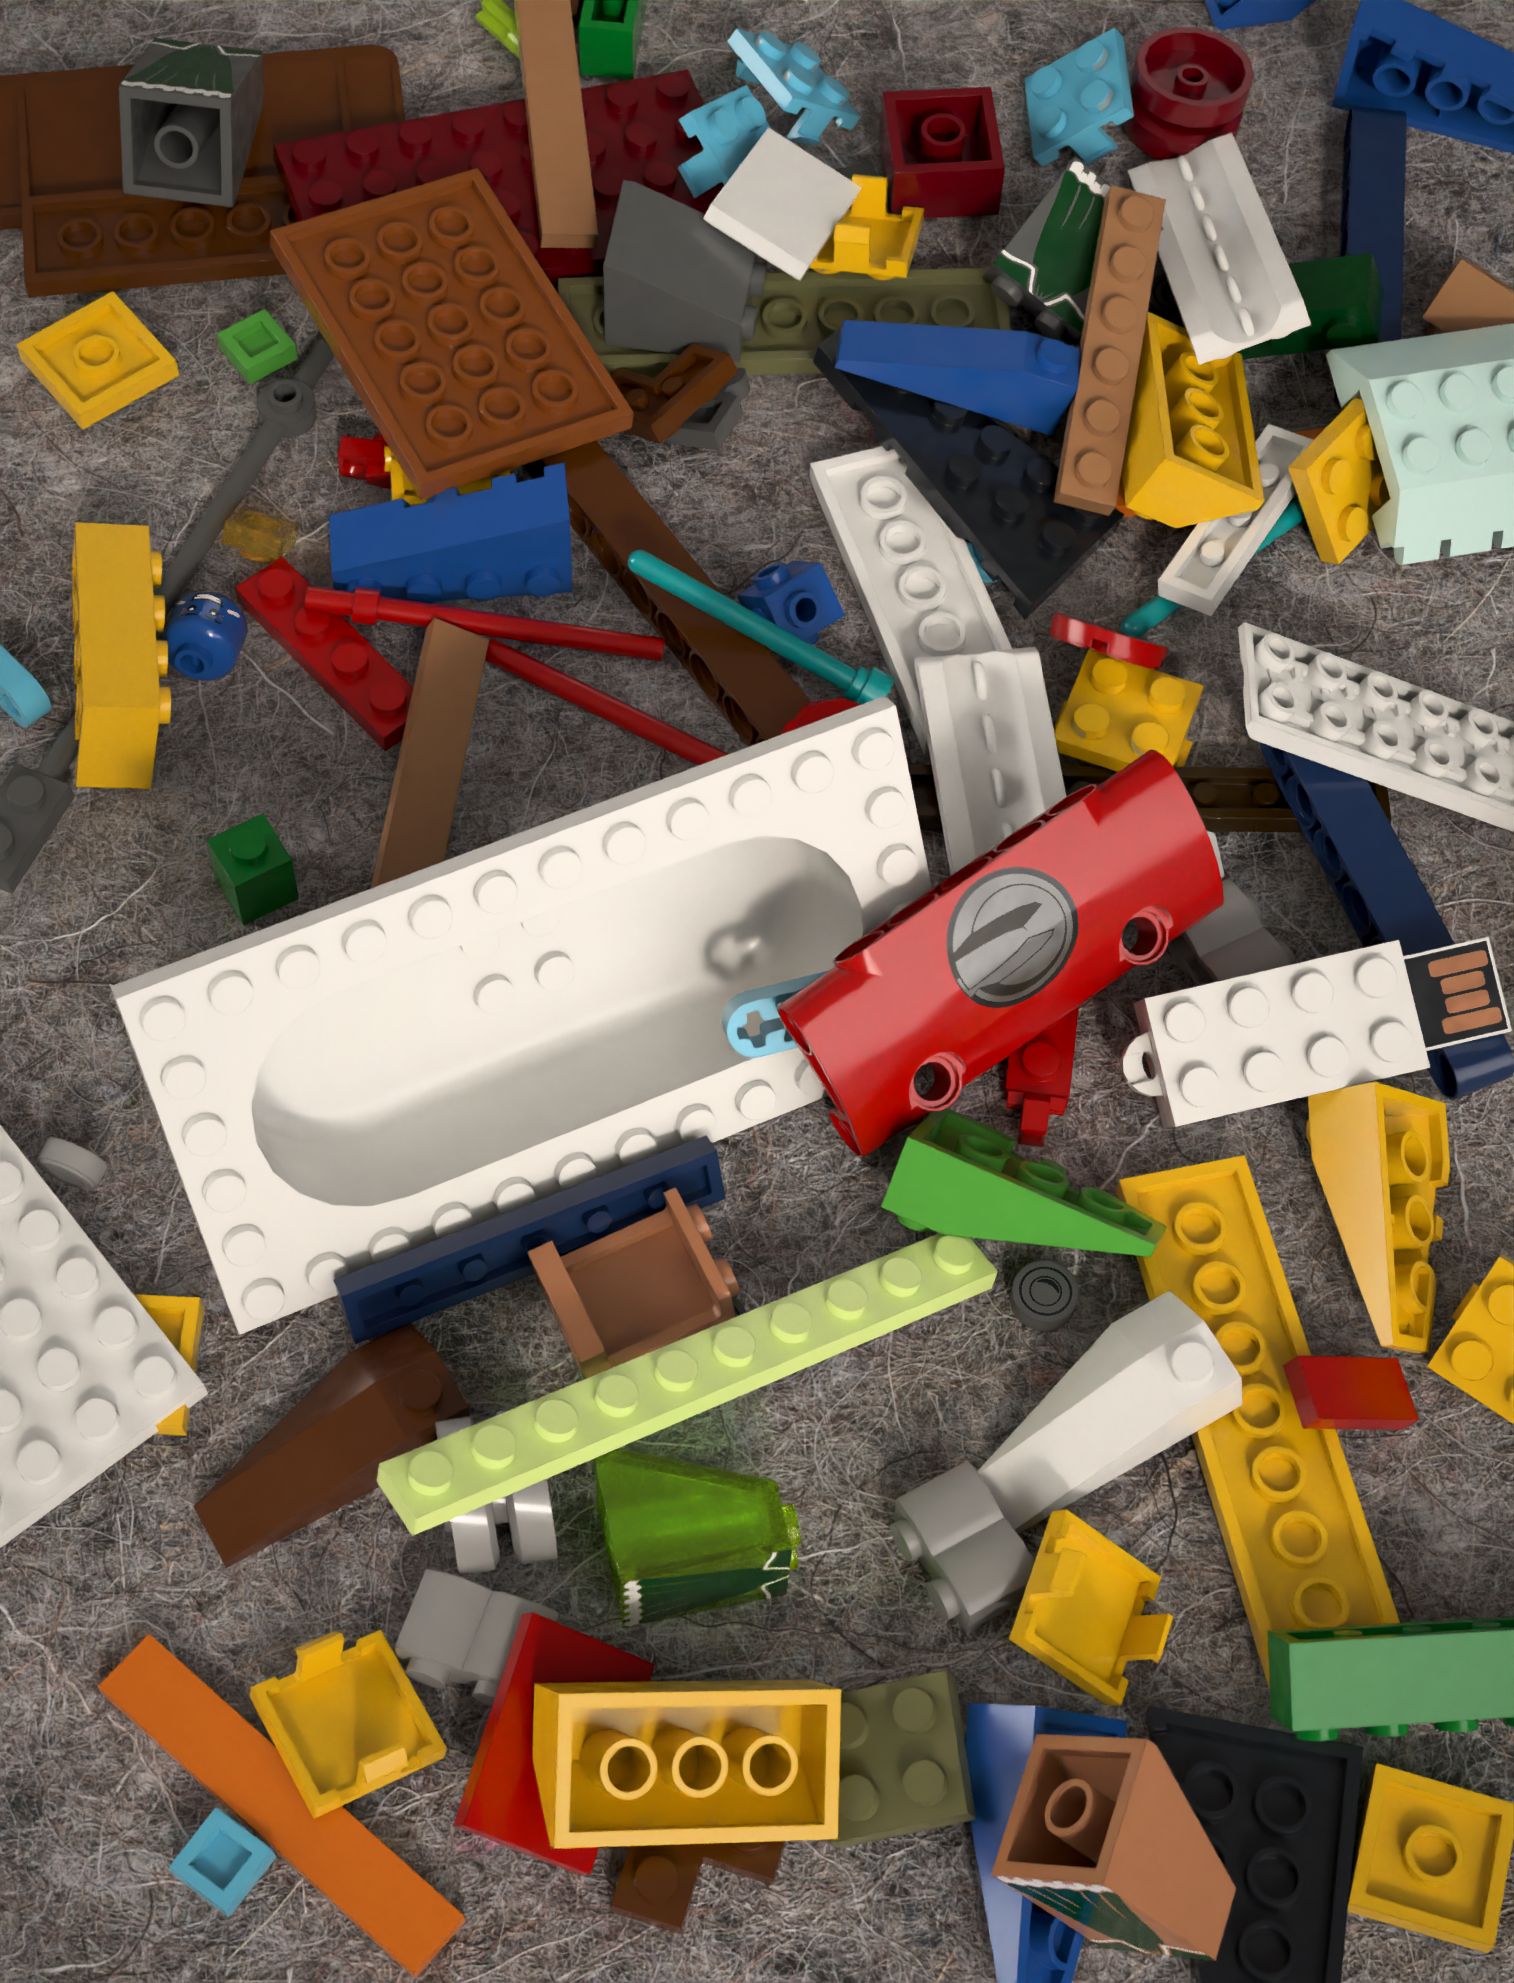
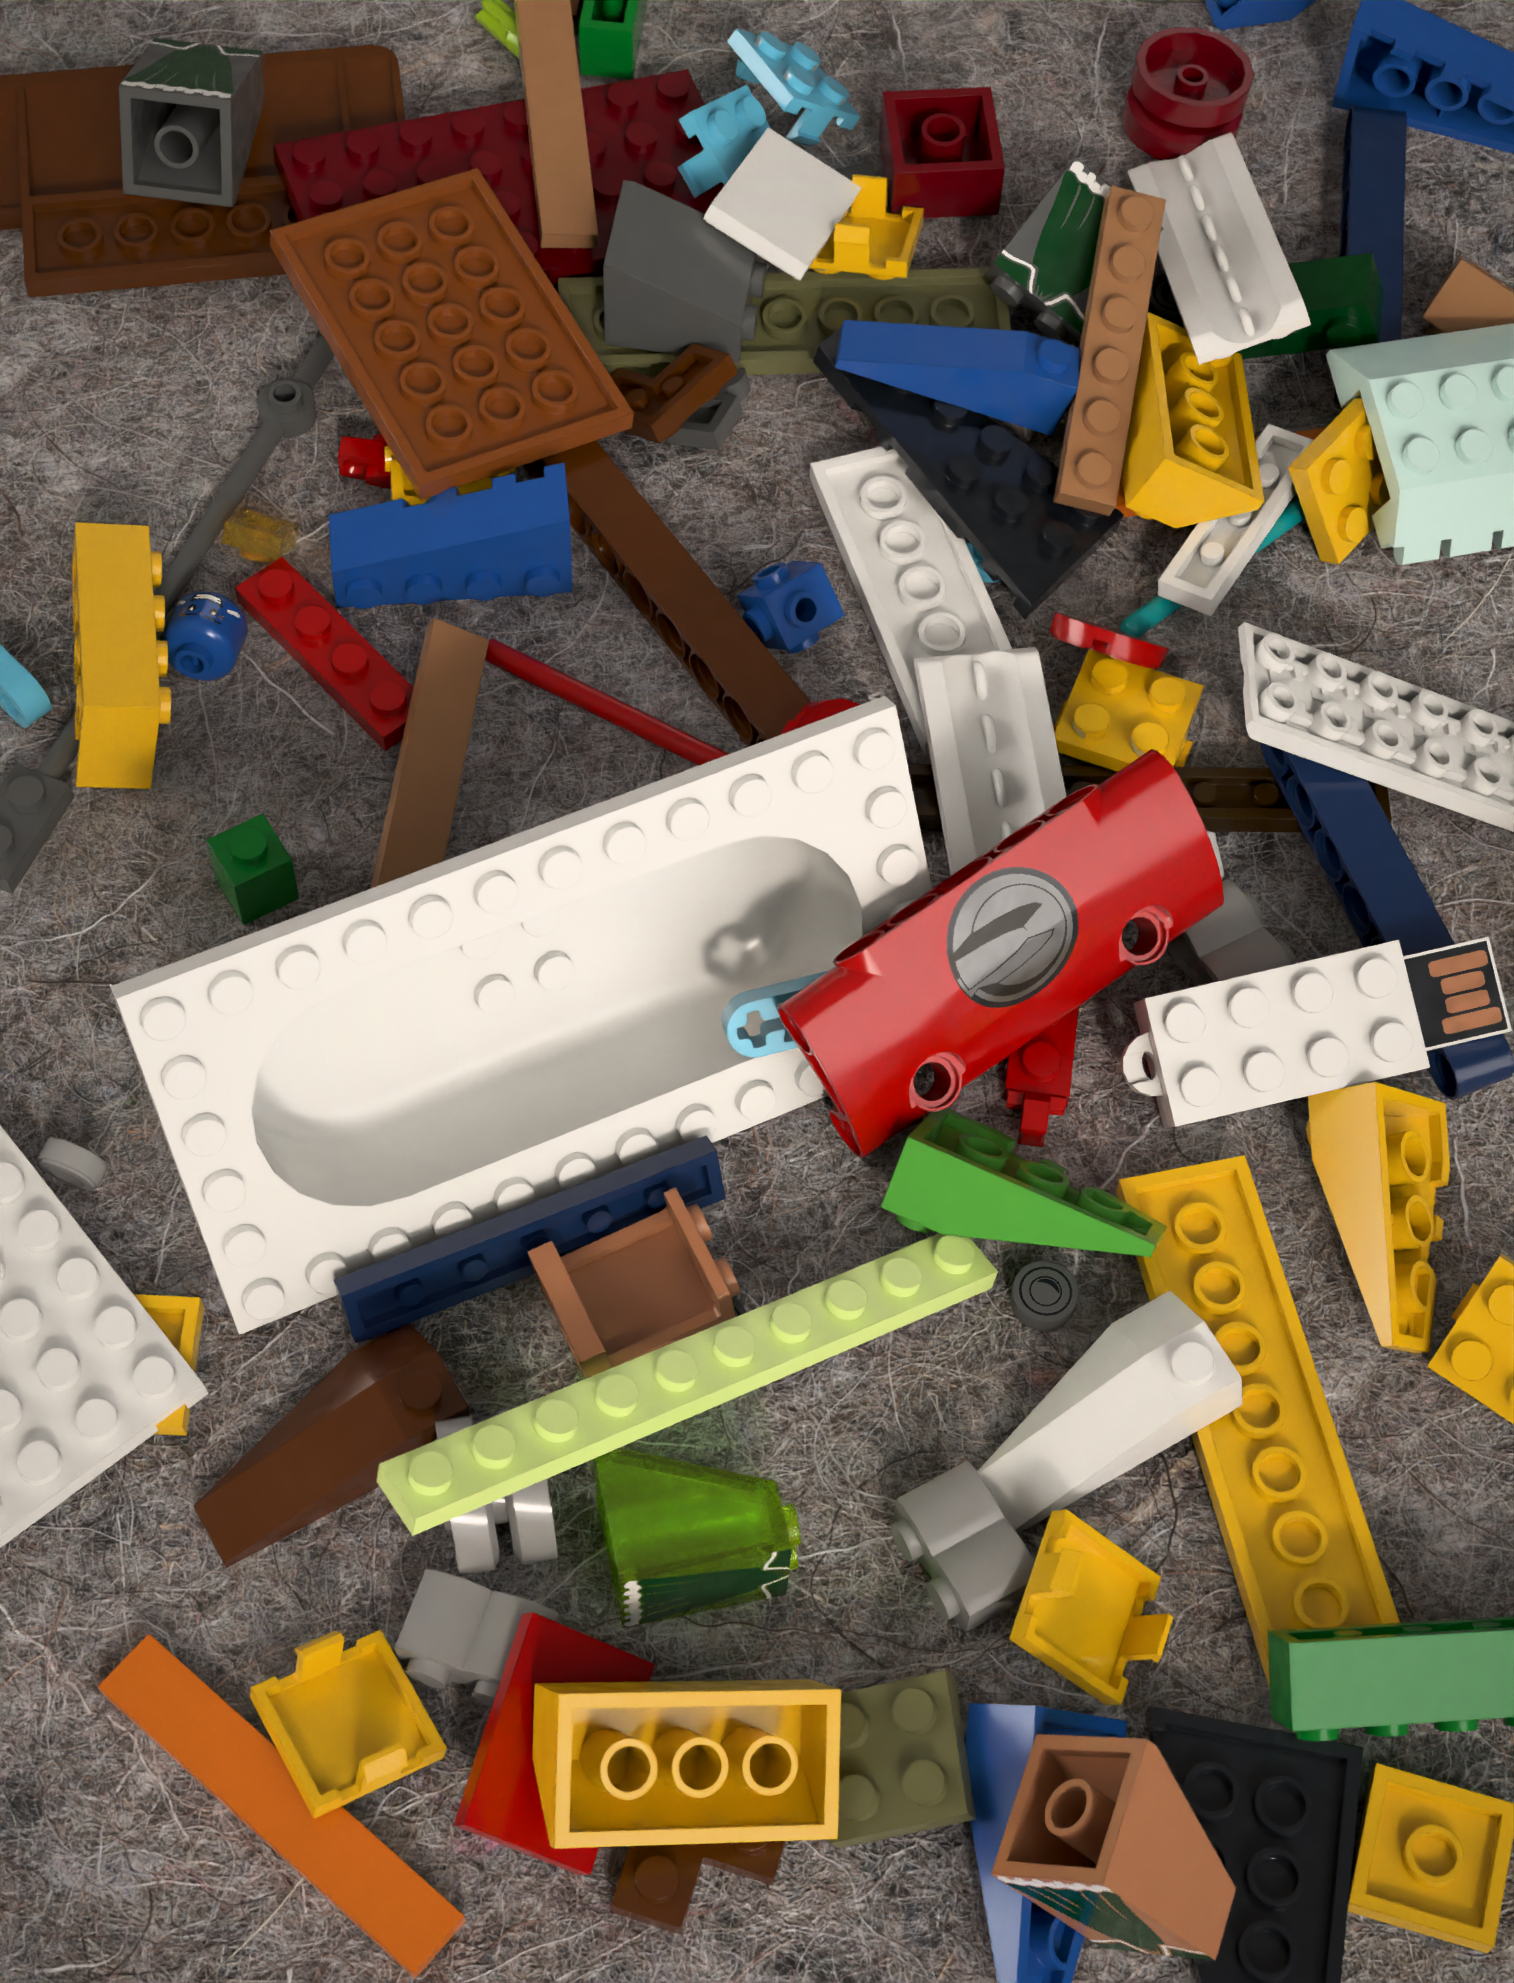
(98, 360): yellow plate -> none
(222, 1862): medium azure plate -> none
(257, 346): bright green plate -> none
(368, 606): red bar -> none
(858, 684): teal piece -> none
(1077, 97): medium azure piece -> none
(1350, 1393): red tile -> none

